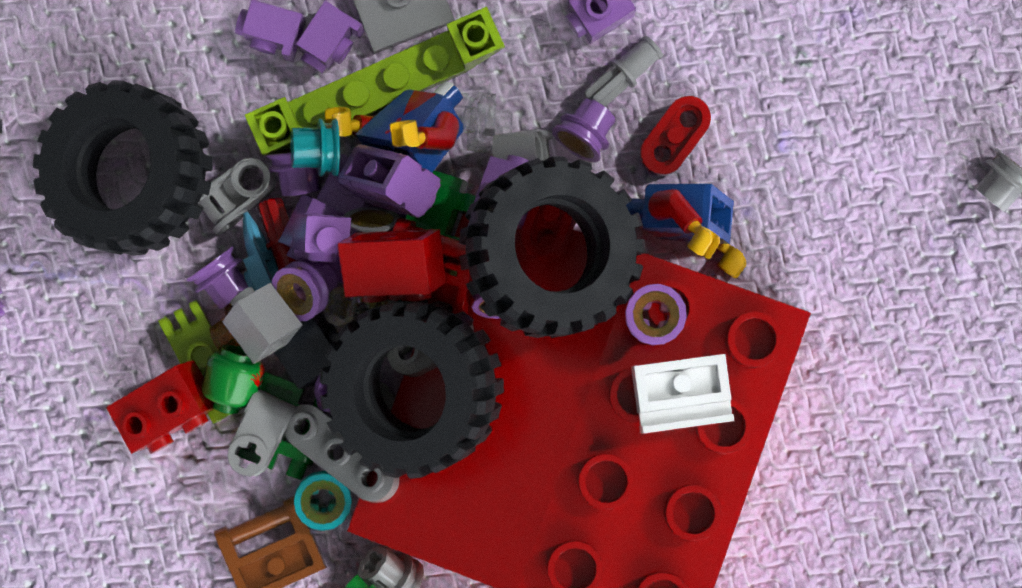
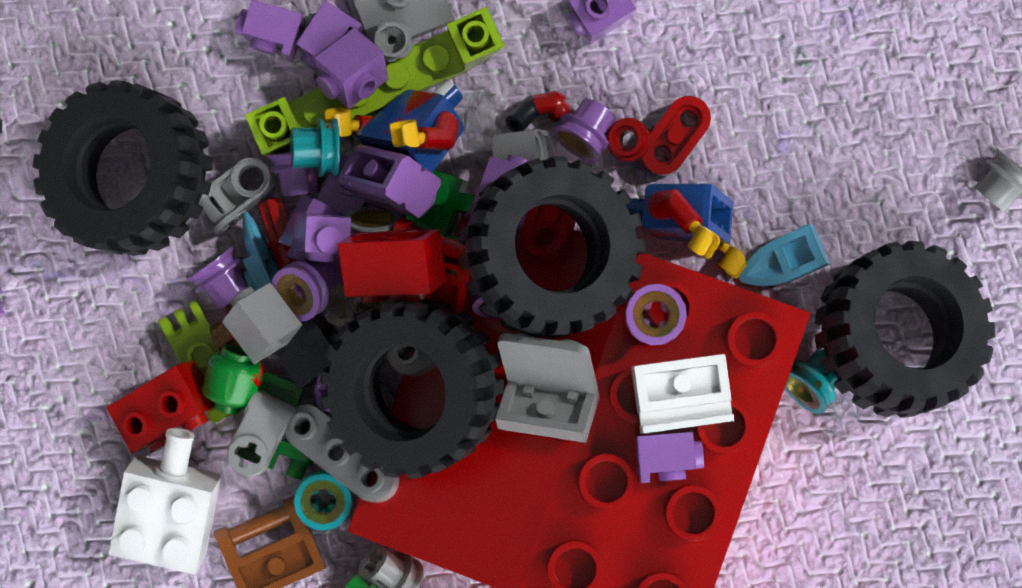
(166, 508): none -> white brick
(351, 69): none -> medium lavender brick
(400, 31): none -> light grey plate
(536, 105): none -> arm
(547, 388): none -> light grey bracket
(618, 131): none -> red plate
(624, 72): light grey axle -> none
(668, 456): none -> medium lavender brick
(786, 258): none -> medium azure plate
(810, 384): none -> teal piece
(955, 315): none -> black tyre

